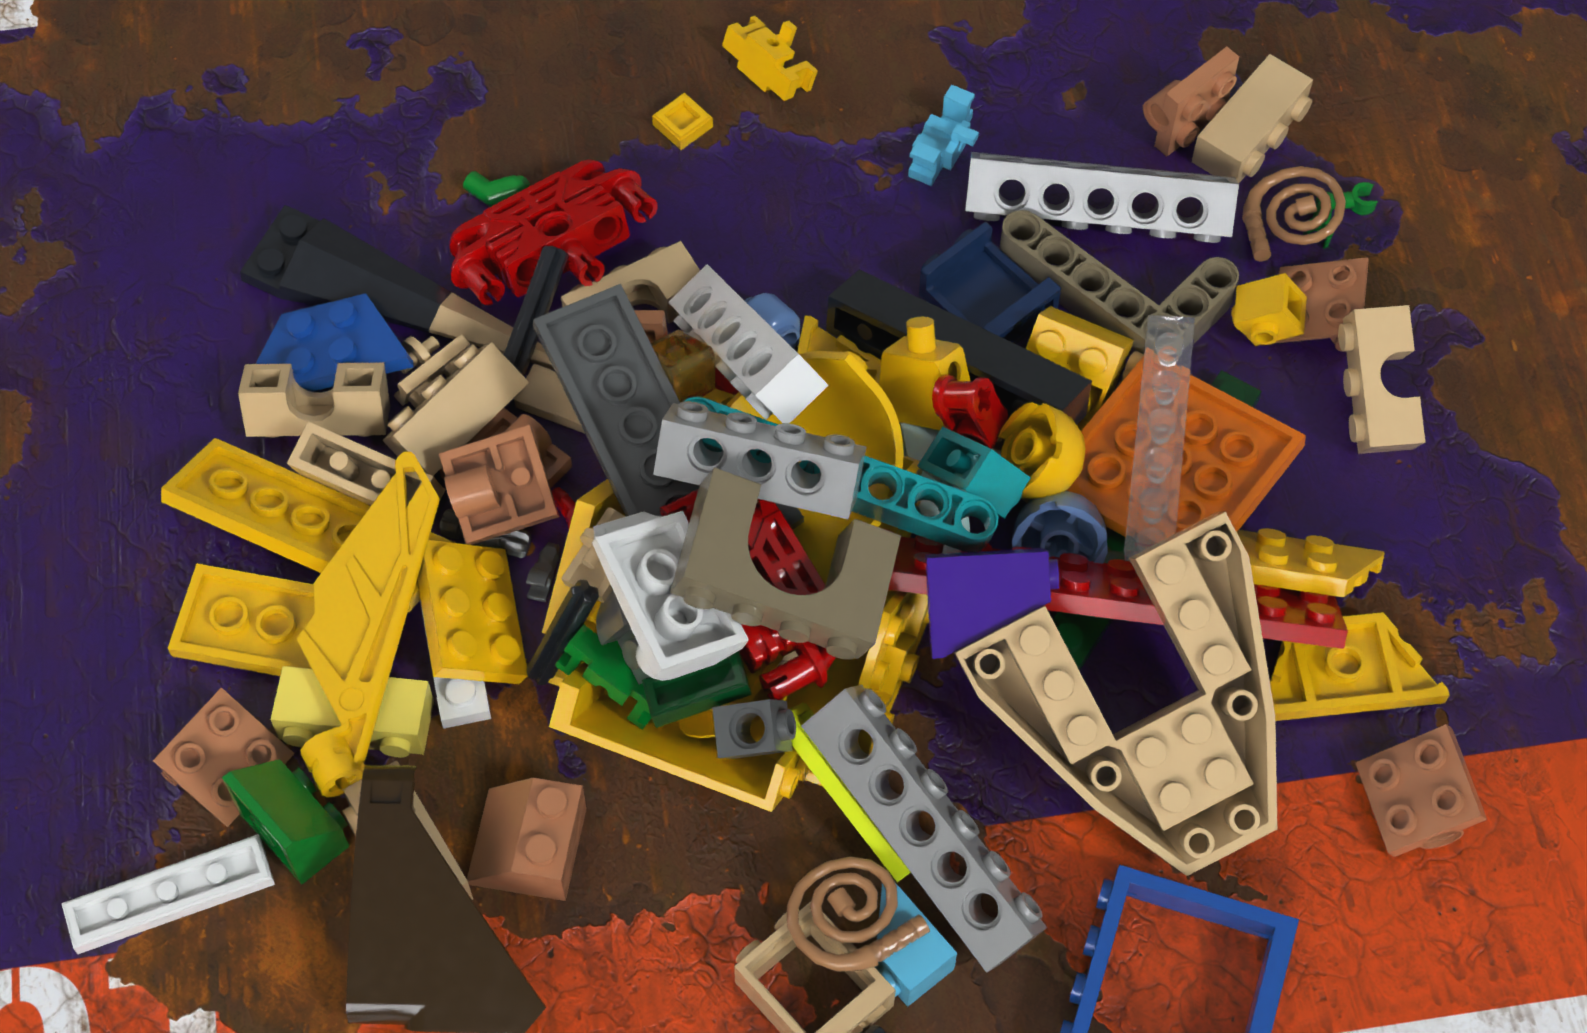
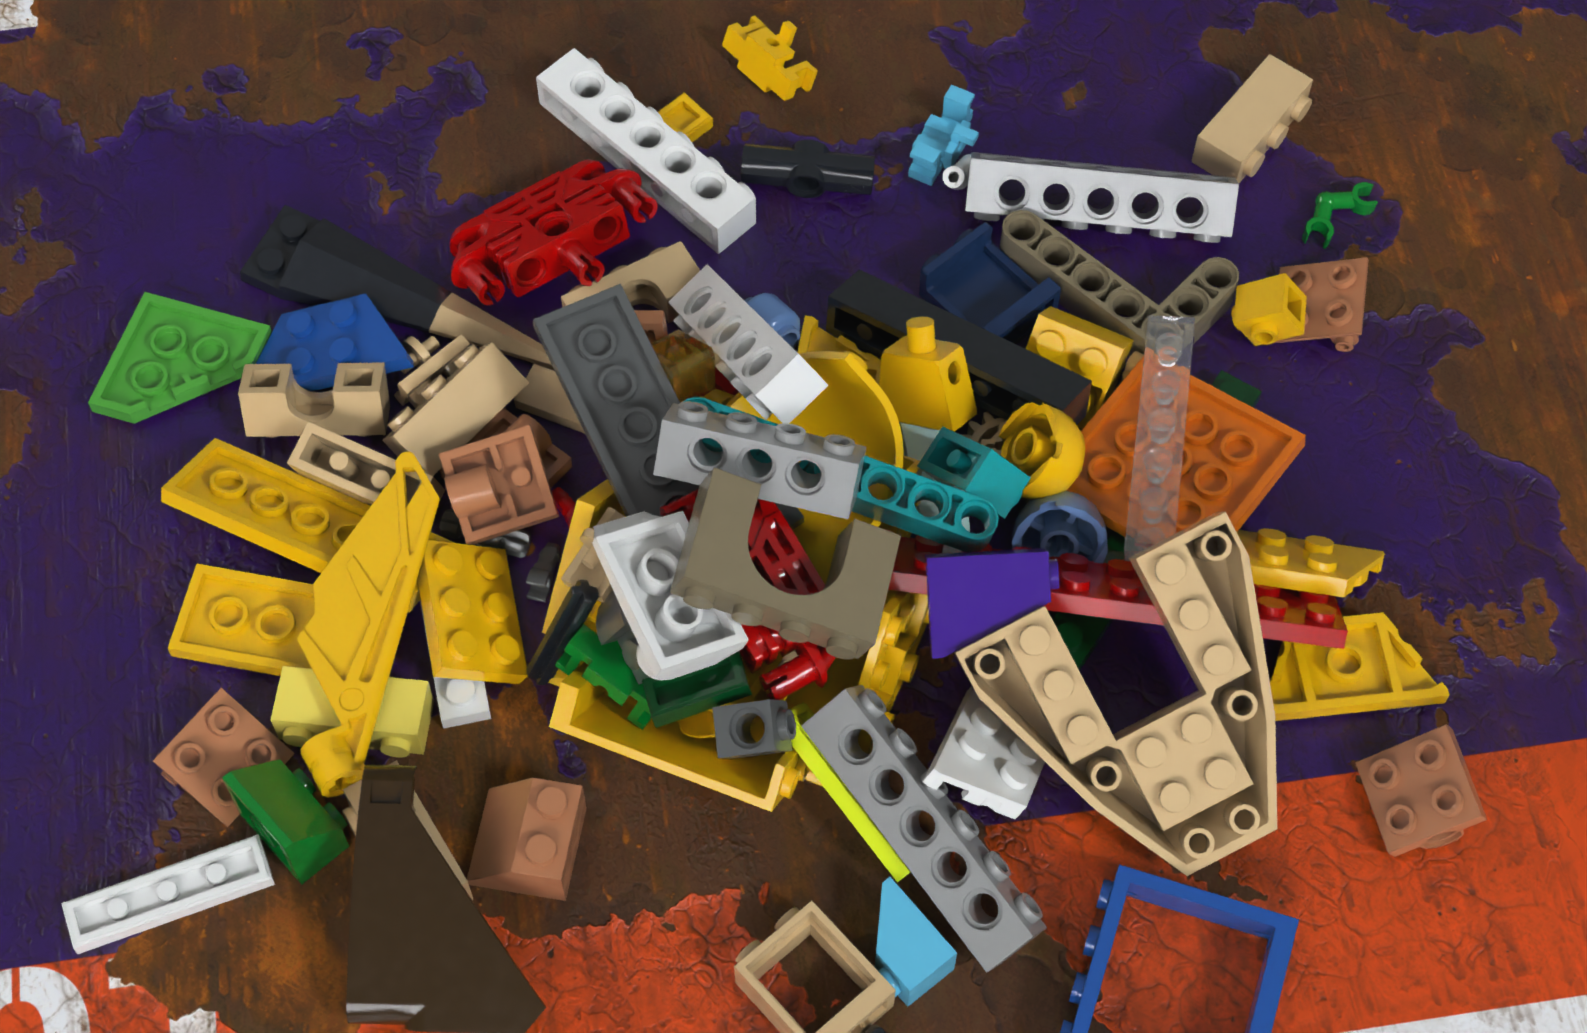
(173, 356): none -> bright green plate
(494, 191): green arm -> none
(535, 304): black axle -> none
(640, 141): none -> white brick
(807, 169): none -> black piece
(842, 903): medium nougat piece -> none
(957, 176): none -> white arm
(970, 408): red piece -> none
(985, 760): none -> white wing
(1189, 105): nougat plate -> none
(1306, 205): medium nougat piece -> none
(1379, 418): tan arch -> none

